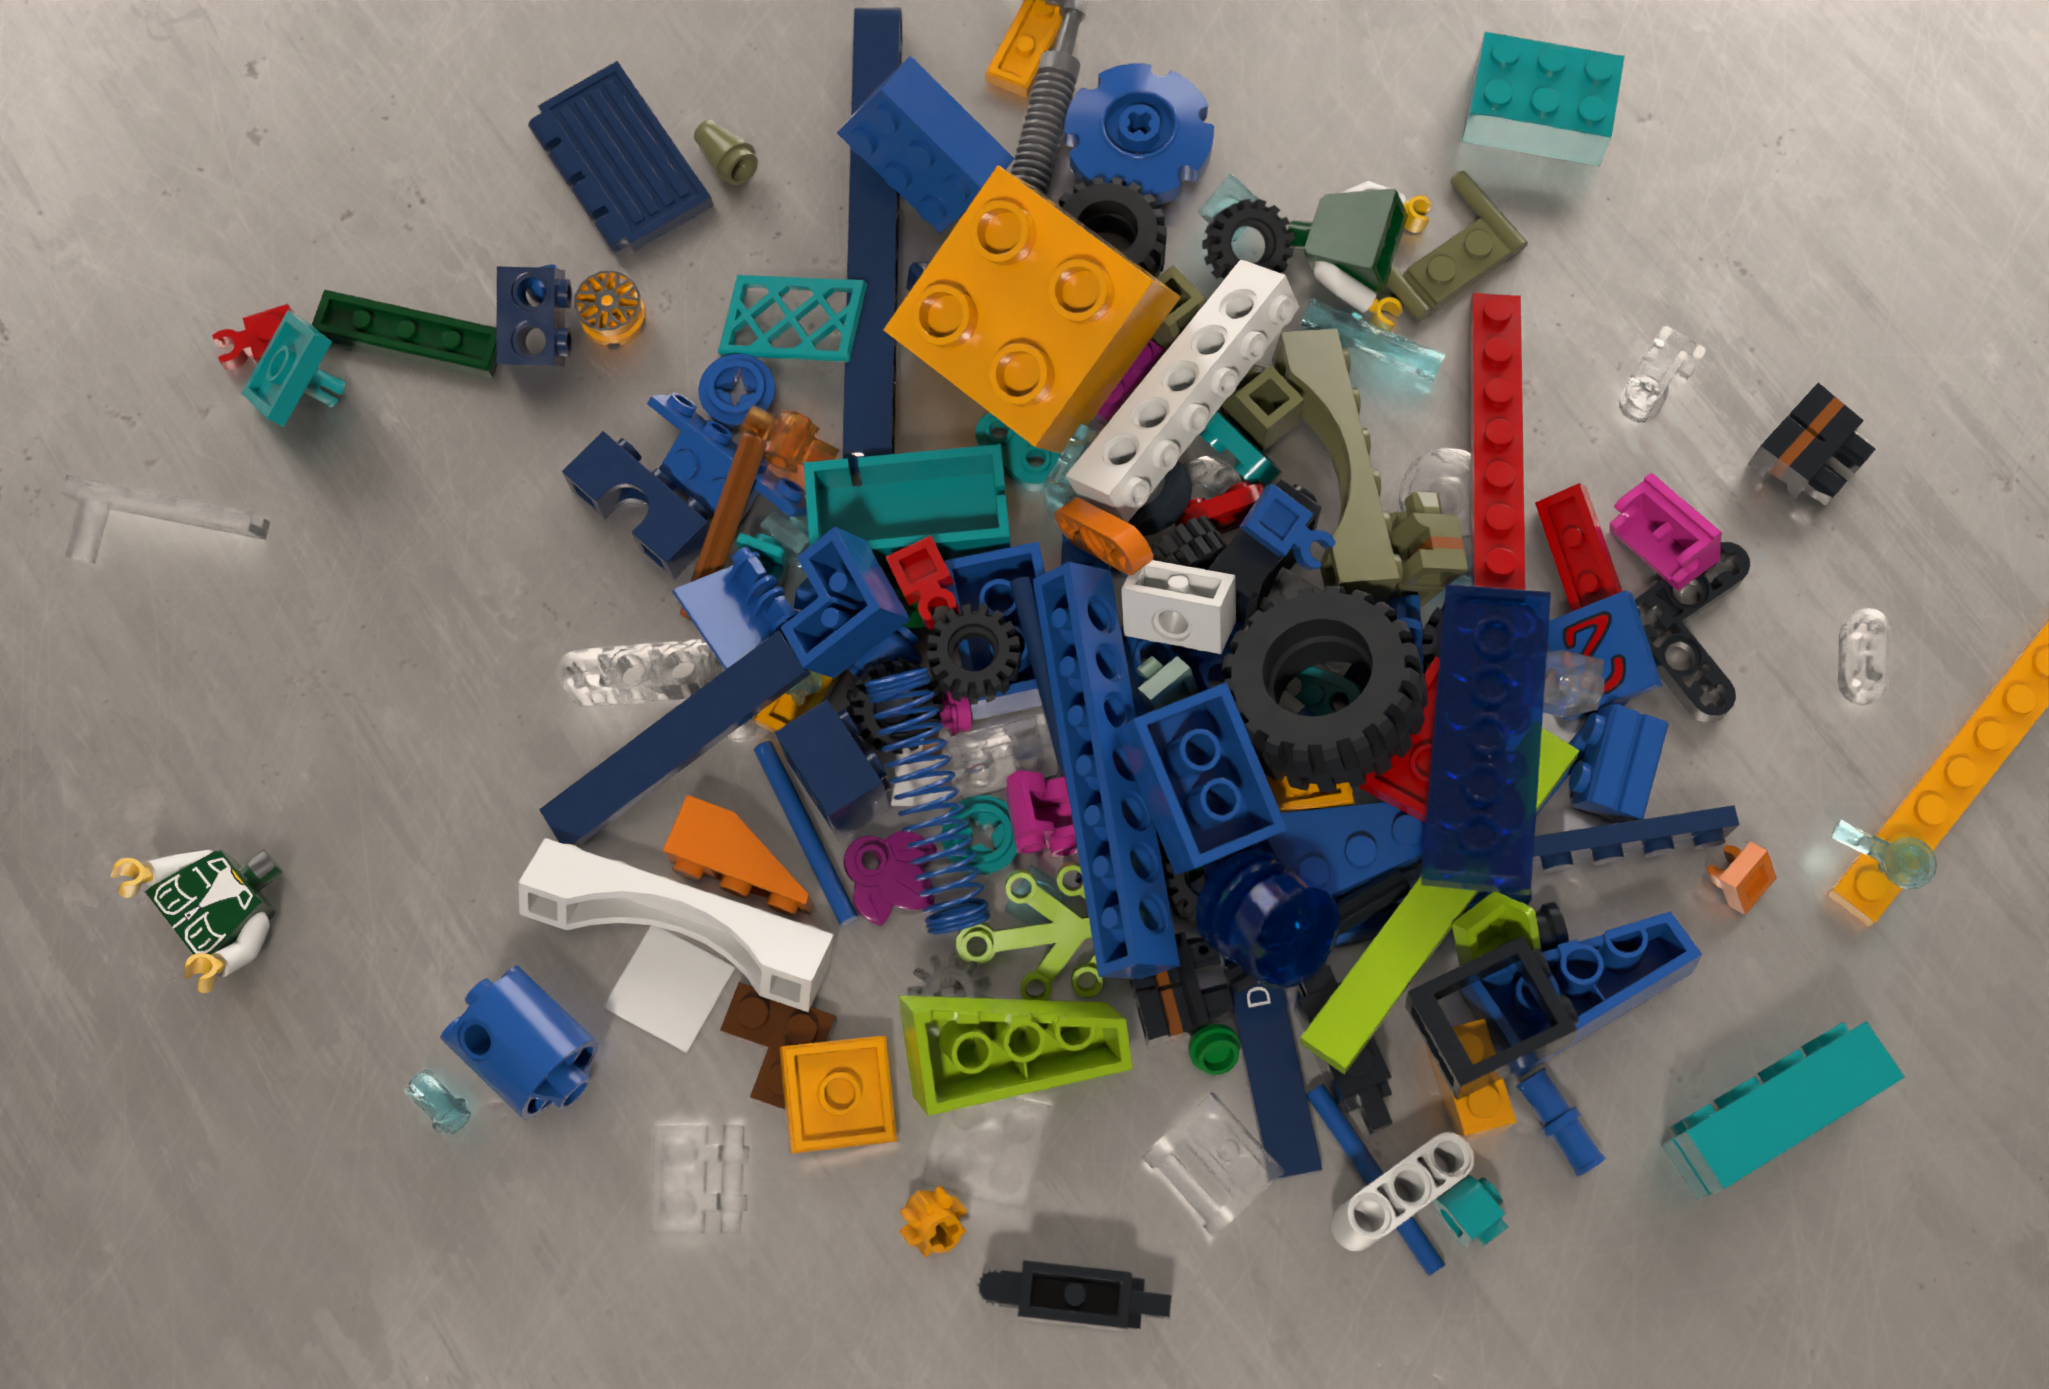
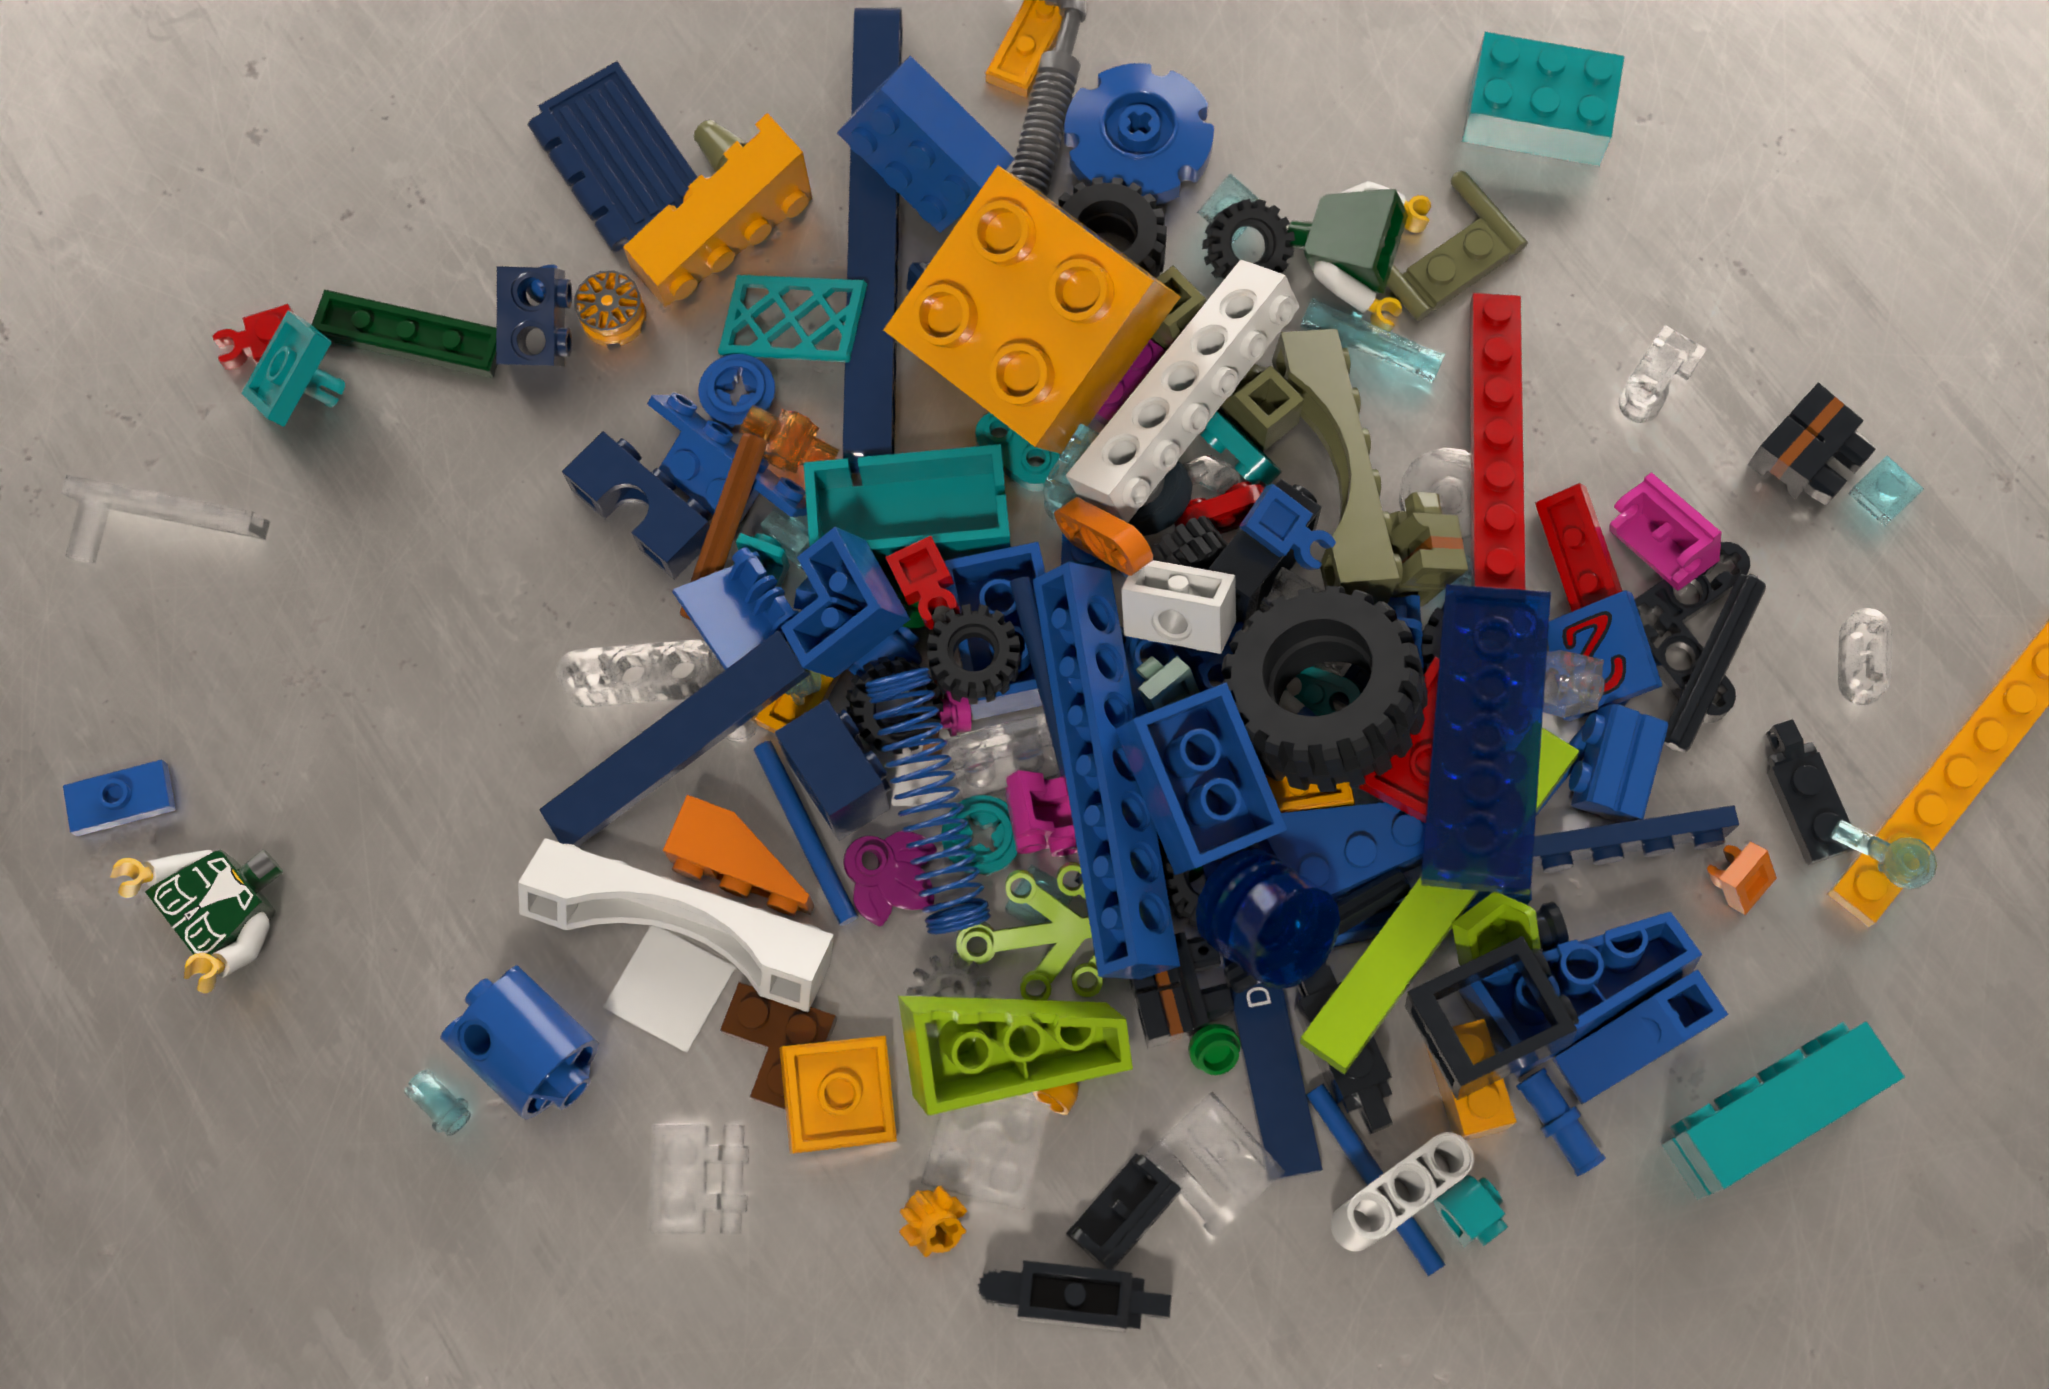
(119, 798): none -> blue plate
(722, 214): none -> light orange wedge
(1060, 1098): none -> light orange hinge
(1124, 1212): none -> black hinge
(1640, 1036): none -> blue slope
(1714, 662): none -> black axle
(1805, 793): none -> black hinge
(1886, 491): none -> clear light blue plate

